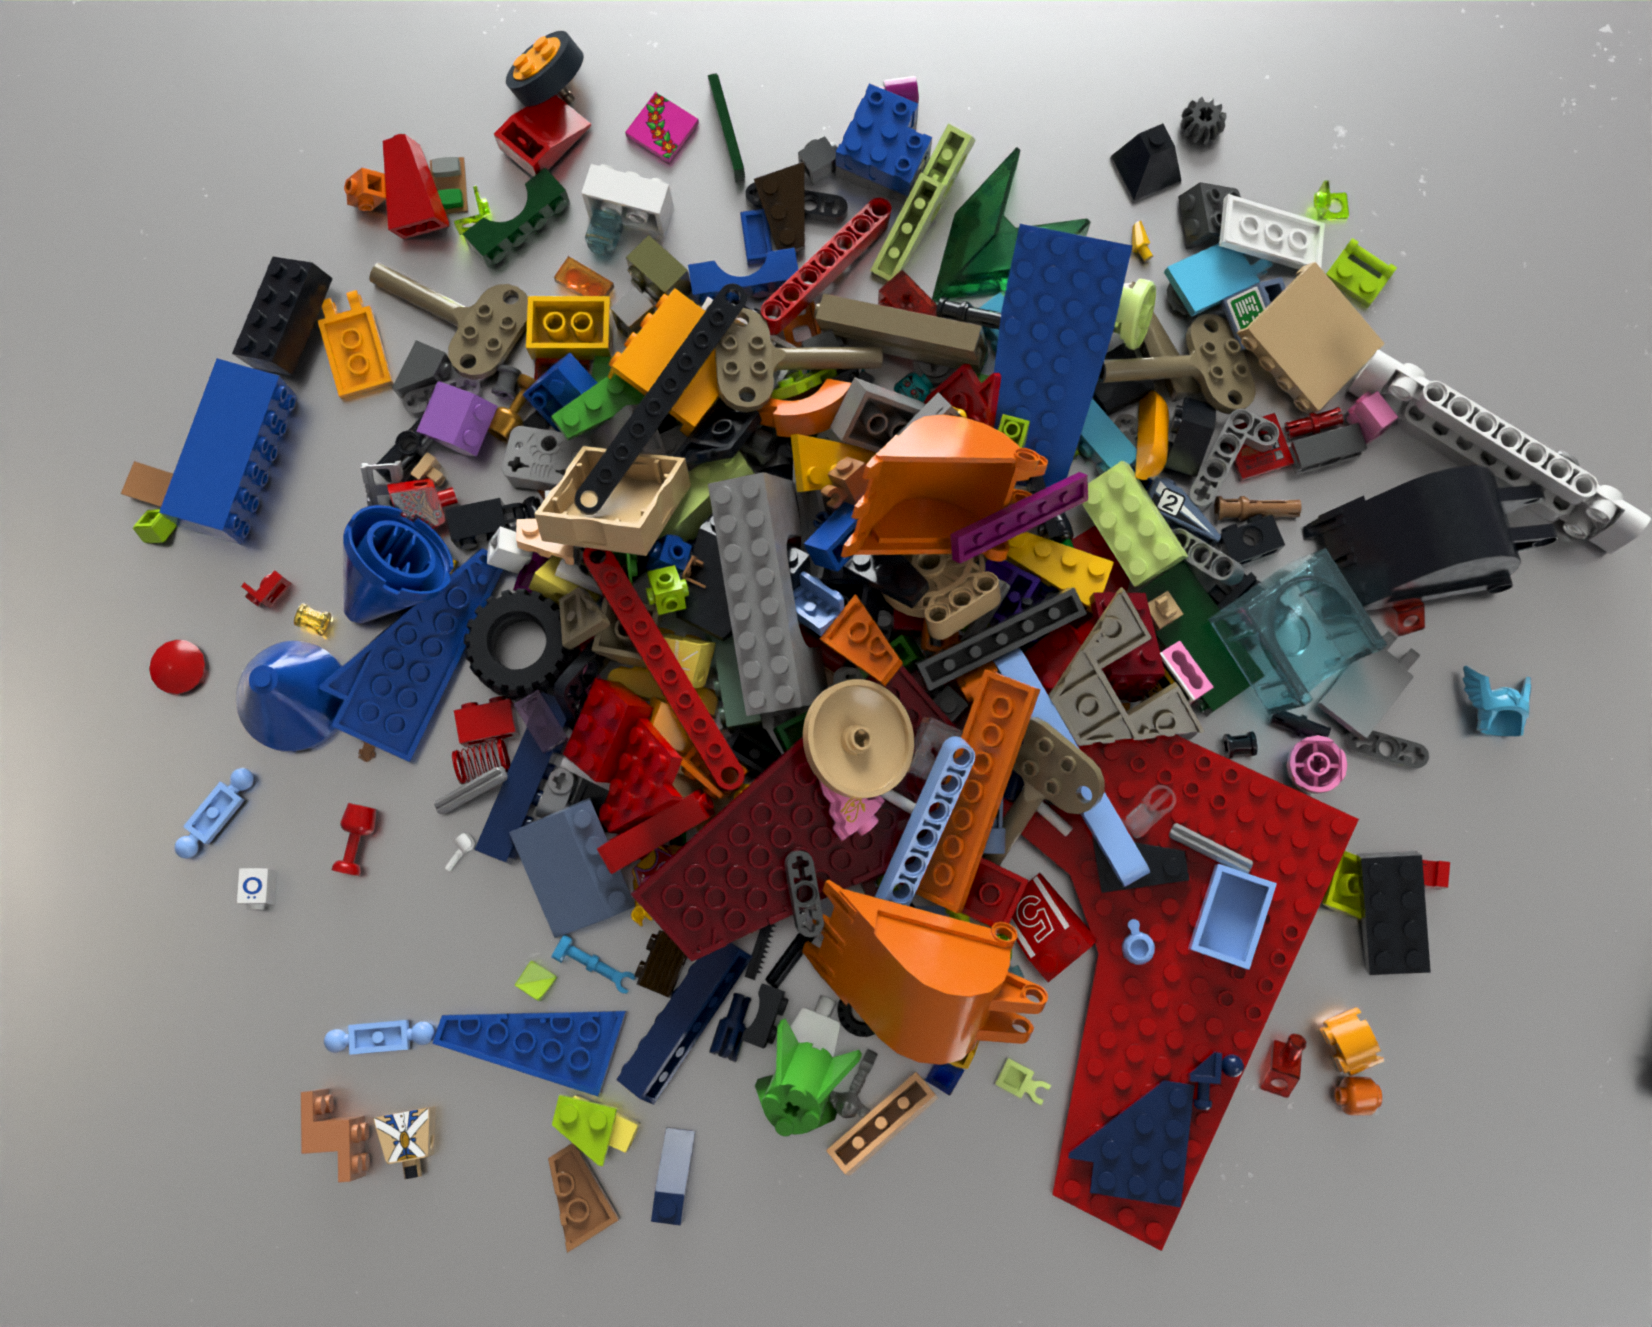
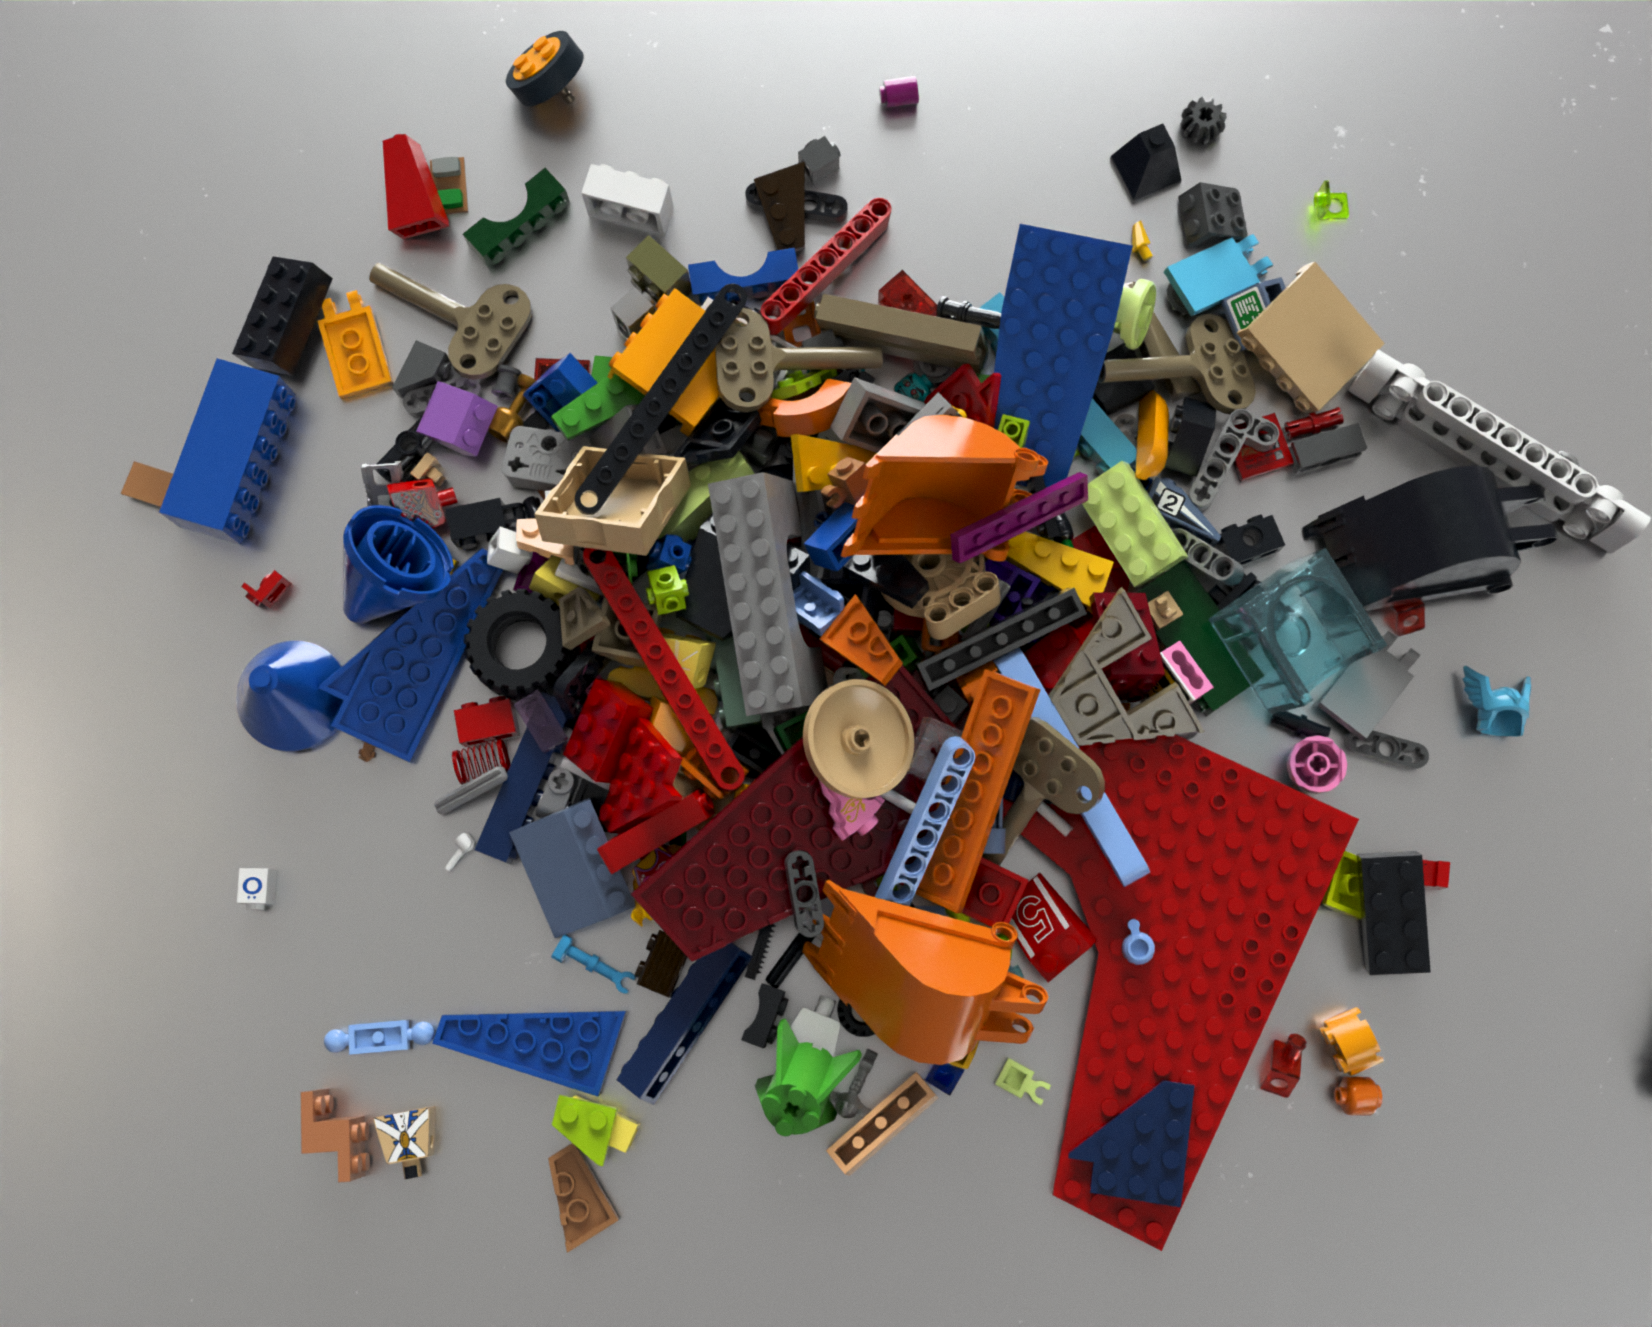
(153, 527): lime slope -> none
(177, 667): red dish -> none
(214, 813): light blue plate -> none
(312, 619): clear yellow bush -> none
(357, 821): red piece -> none
(365, 189): orange brick -> none
(483, 208): clear neon green bracket -> none
(535, 980): lime slope -> none
(541, 134): red slope -> none
(569, 326): yellow brick -> none
(582, 279): clear orange plate -> none
(604, 232): clear light blue brick -> none
(662, 127): dark pink tile -> none
(673, 1177): slope -> none
(687, 572): medium nougat piece -> none
(726, 127): dark green tile -> none
(730, 1029): dark blue arm -> none
(756, 236): blue tile -> none
(882, 145): blue piece -> none
(923, 202): yellowish green brick -> none
(984, 240): clear green windscreen -> none
(1145, 814): clear piece -> none
(1164, 864): black wing -> none
(1210, 848): light grey axle -> none
(1210, 1072): dark blue piece -> none
(1232, 916): light blue piece -> none
(1240, 745): black bush -> none
(1244, 508): medium nougat pin -> none
(1270, 233): white tile -> none
(1356, 280): lime plate -> none
(1372, 414): bright pink brick -> none

